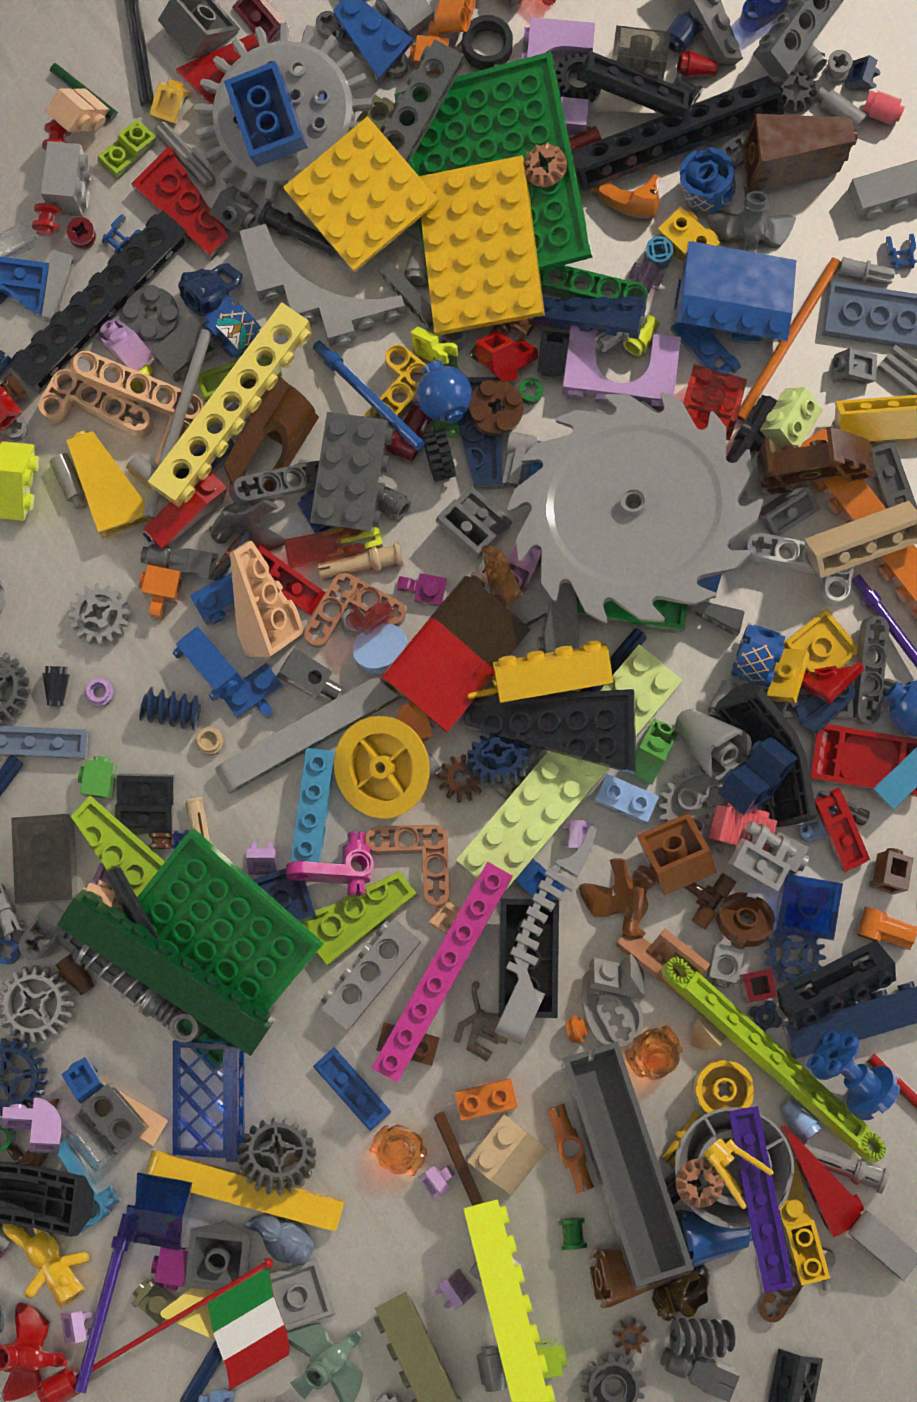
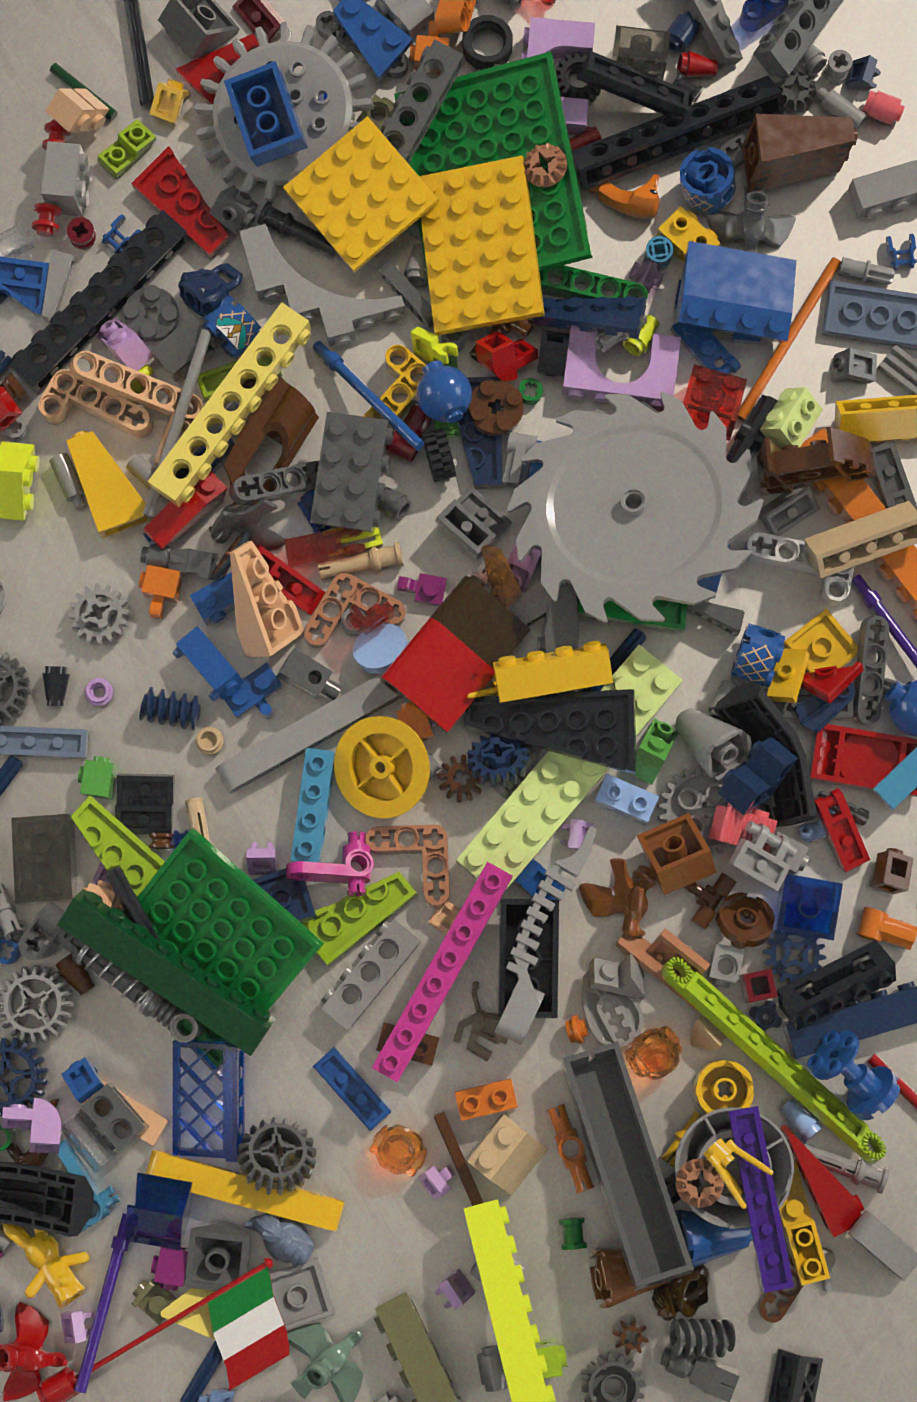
(185, 154): light grey axle -> none

